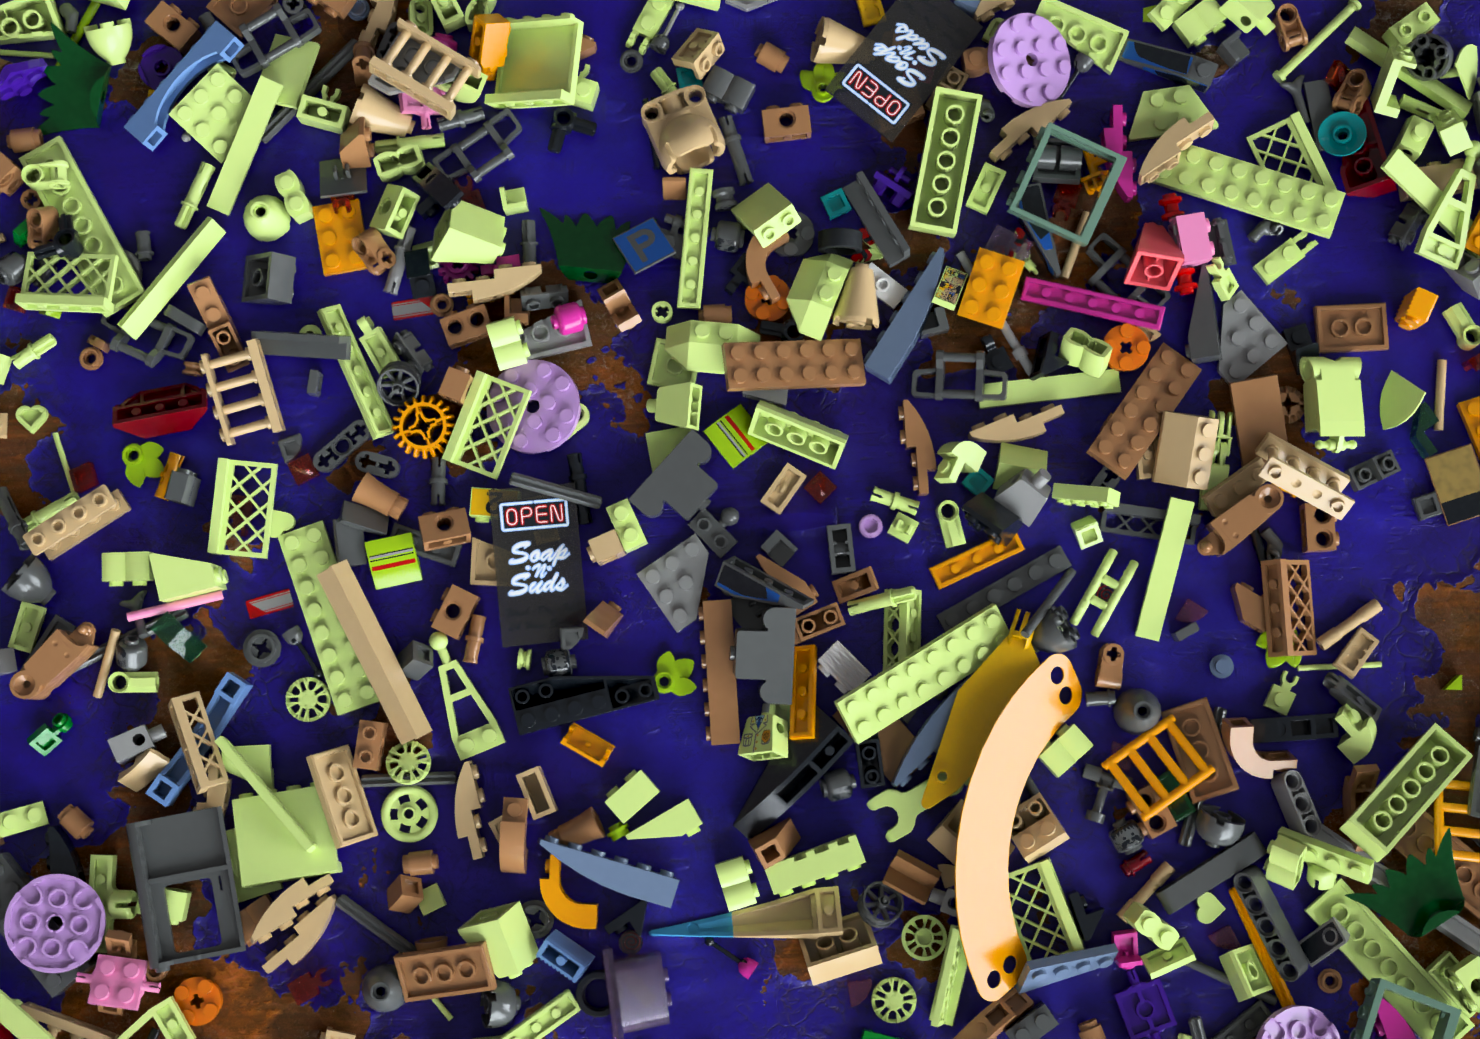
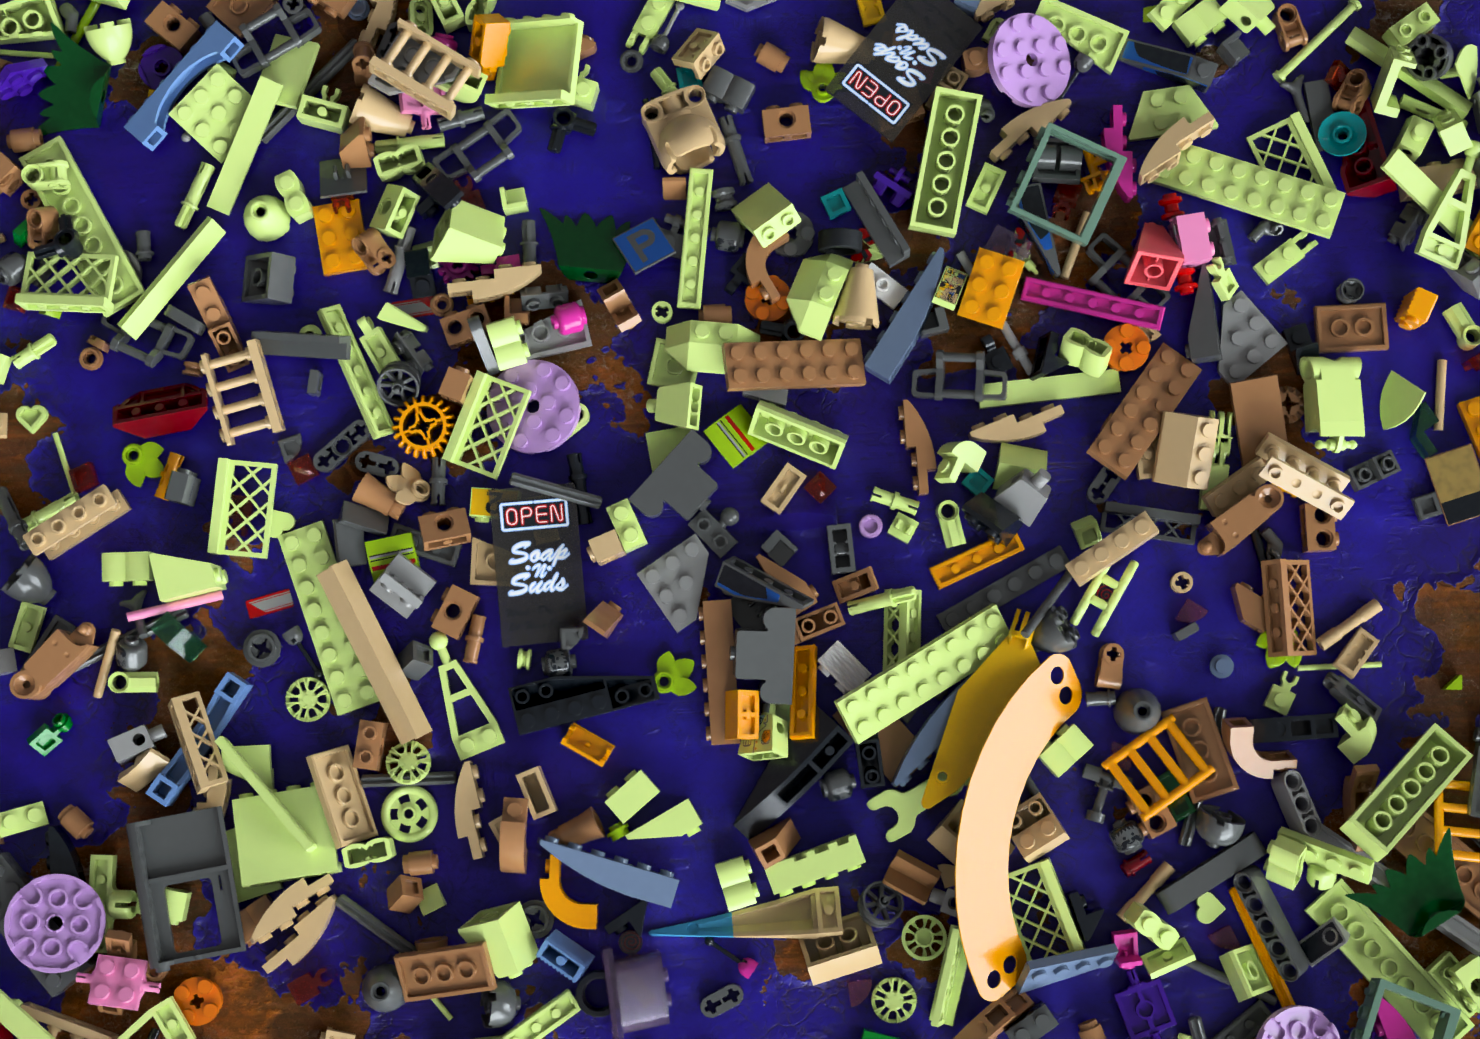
(363, 853): none -> yellowish green brick
(396, 316): none -> yellowish green slope
(403, 585): none -> light grey bracket
(408, 485): none -> tan plate
(483, 345): none -> beam
(724, 1005): none -> dark grey beam
(741, 714): none -> light orange hinge
(1086, 495): yellowish green piece -> none
(1112, 548): none -> tan brick
(1164, 568): yellowish green tile -> none
(1178, 589): none -> tan bush
(1336, 984): medium nougat plate -> none
(1354, 291): none -> dark grey wheel

